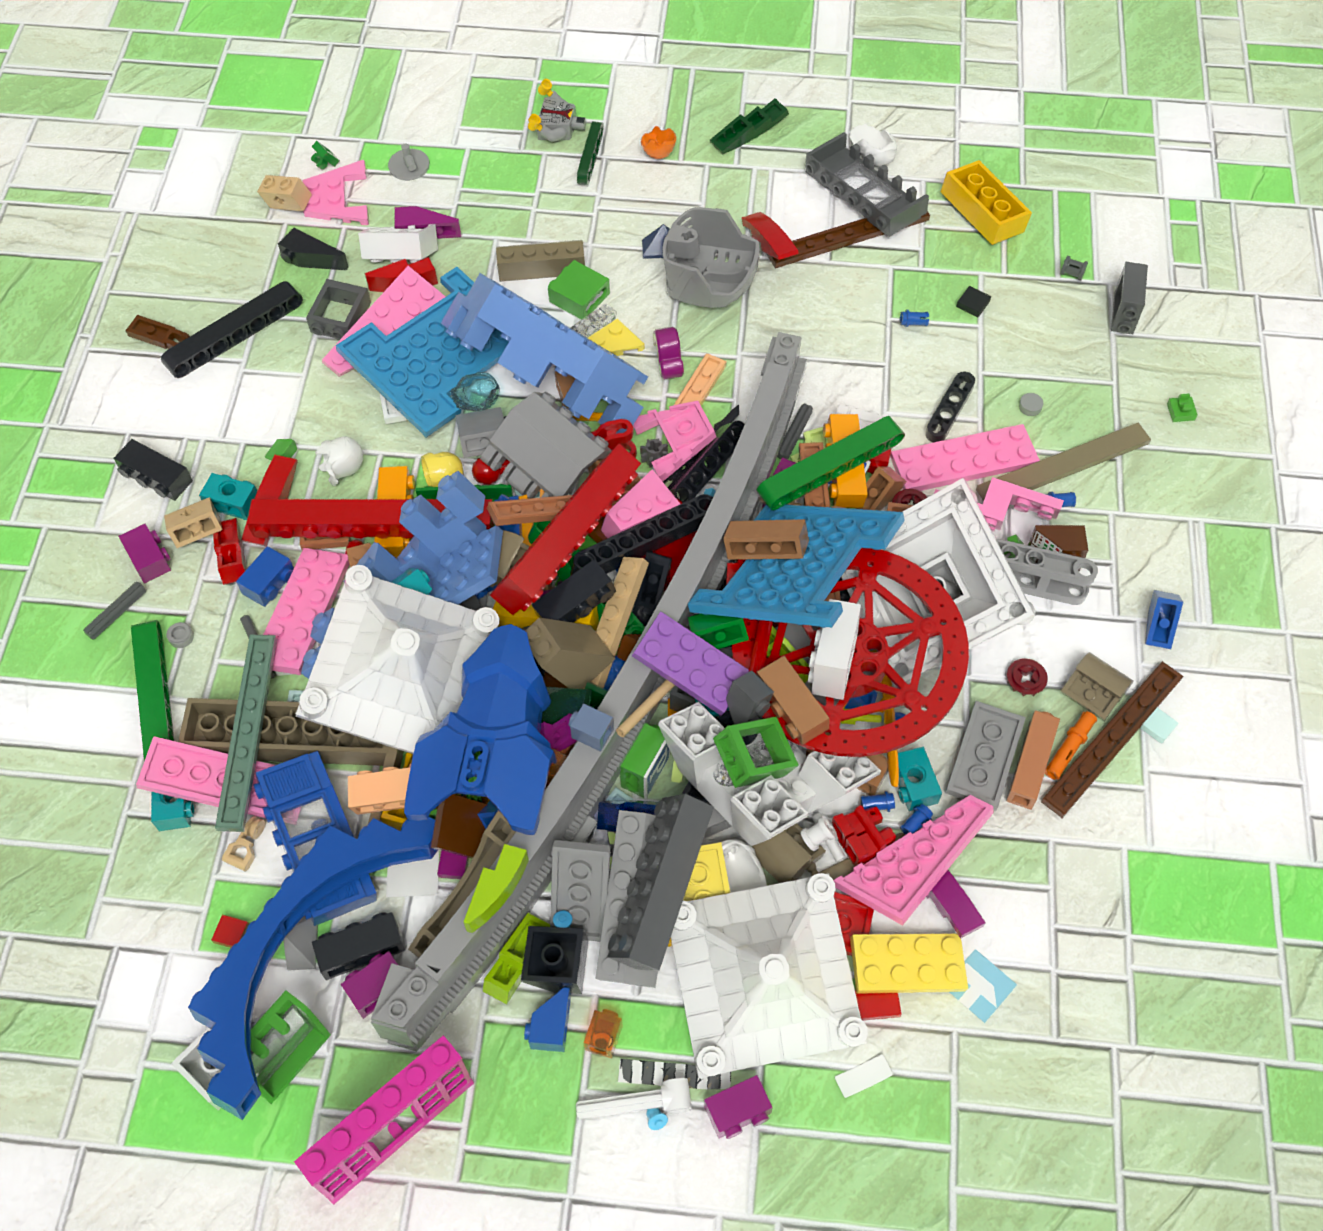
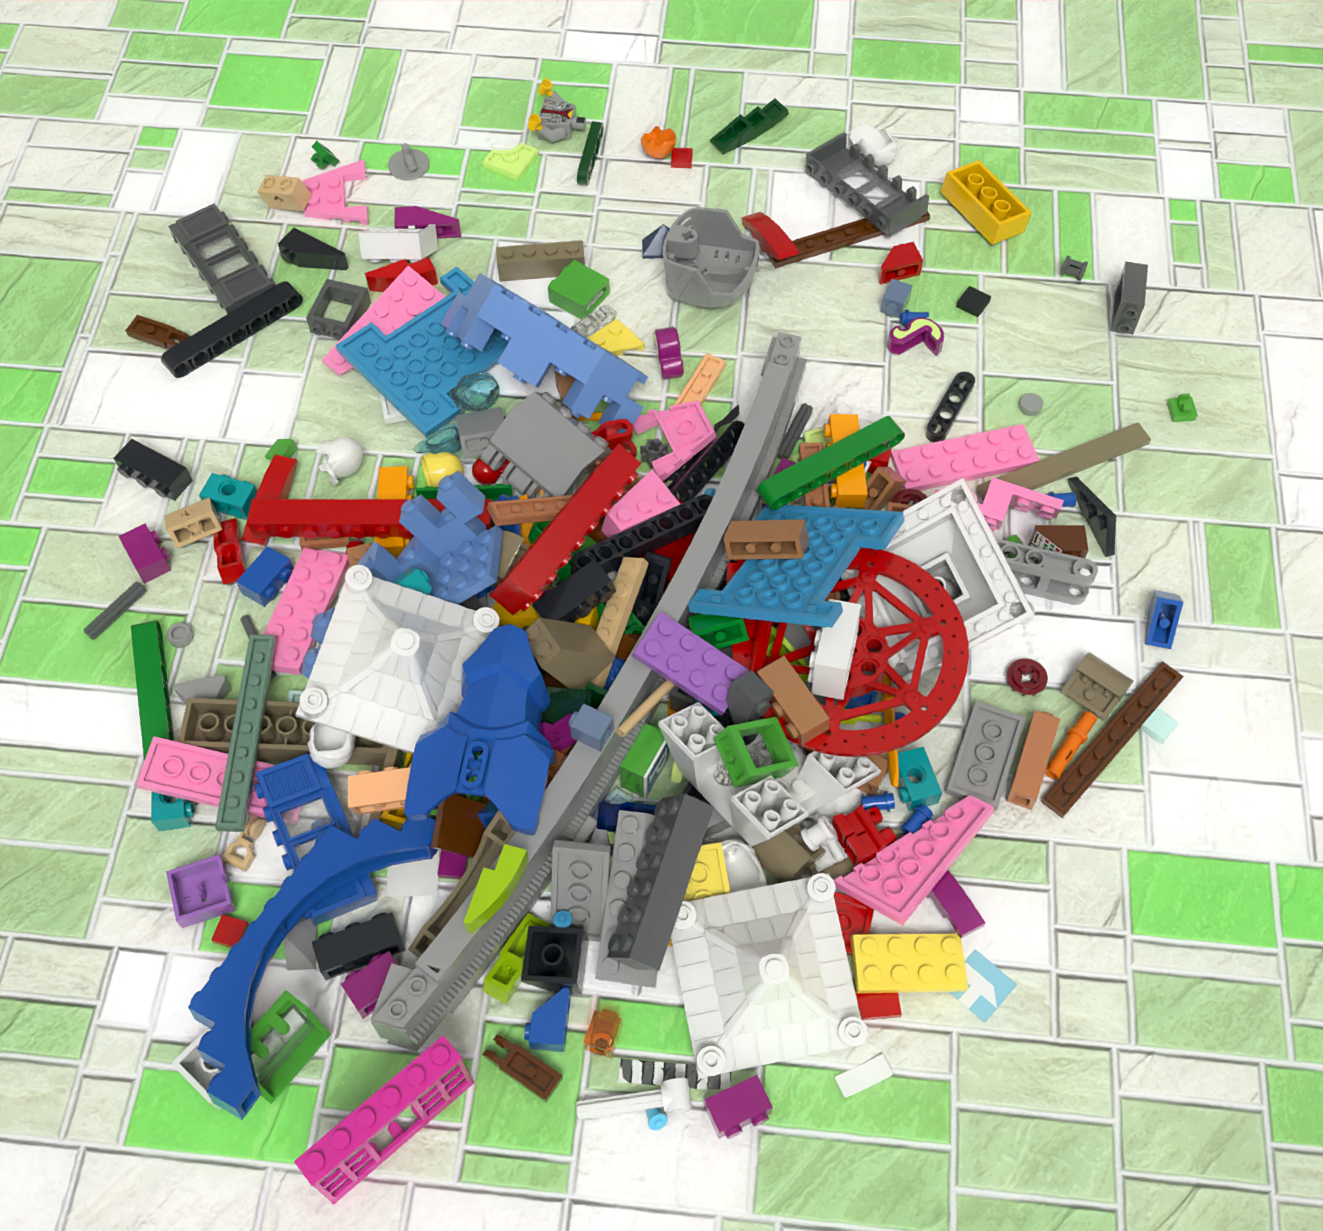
(188, 890): none -> medium lavender piece
(206, 688): none -> light grey slope
(221, 257): none -> dark grey window
(330, 746): none -> white hair
(443, 440): none -> clear light blue piece
(511, 162): none -> yellowish green tile
(525, 1069): none -> reddish brown hinge
(682, 158): none -> red tile
(896, 298): none -> sand blue brick
(901, 263): none -> red slope
(916, 331): none -> magenta animal
(1097, 514): none -> black wing

